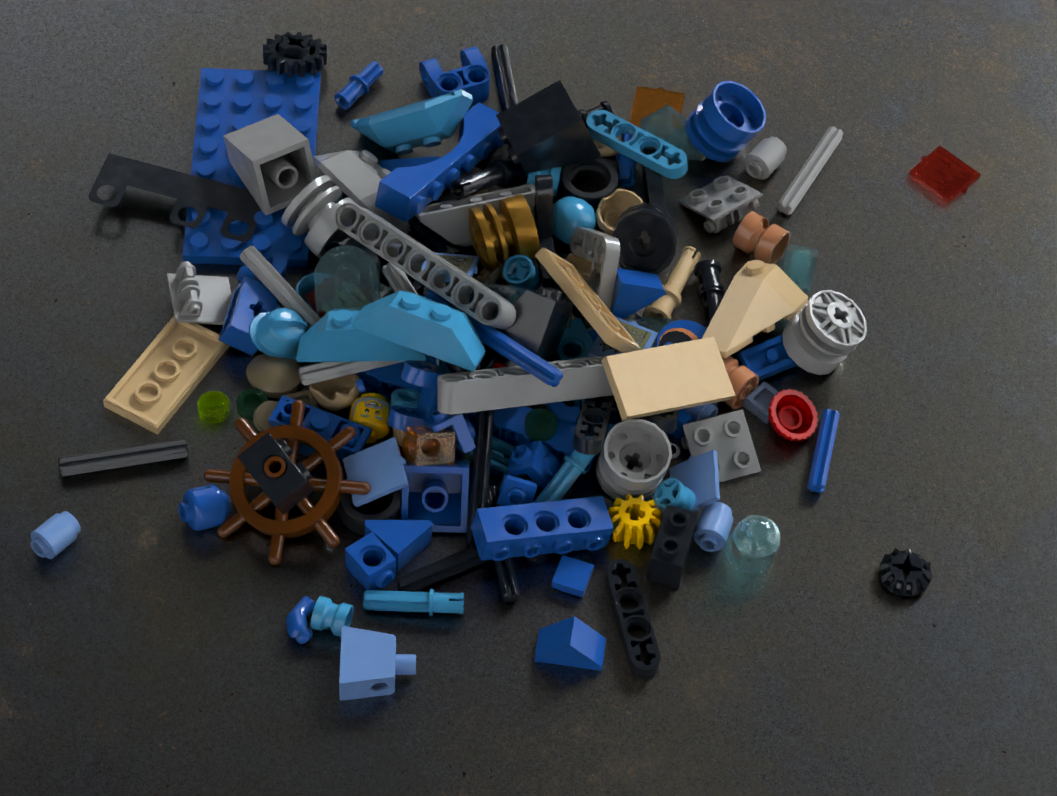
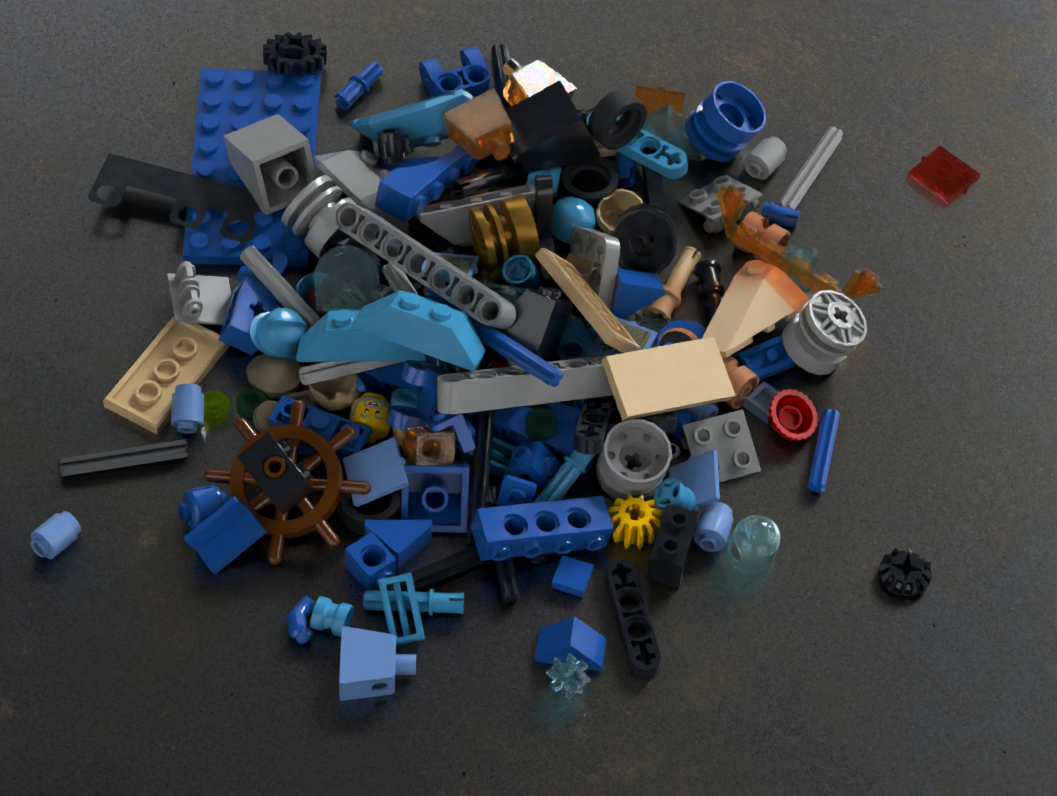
(187, 408): none -> medium blue brick
(225, 534): none -> blue panel
(391, 146): none -> black gear
(395, 580): none -> dark azure tile
(481, 126): none -> clear orange torso
(530, 80): none -> clear orange torso
(568, 676): none -> clear light blue gear
(608, 111): none -> black tyre
(732, 204): none -> clear orange slope
(777, 214): none -> blue pin

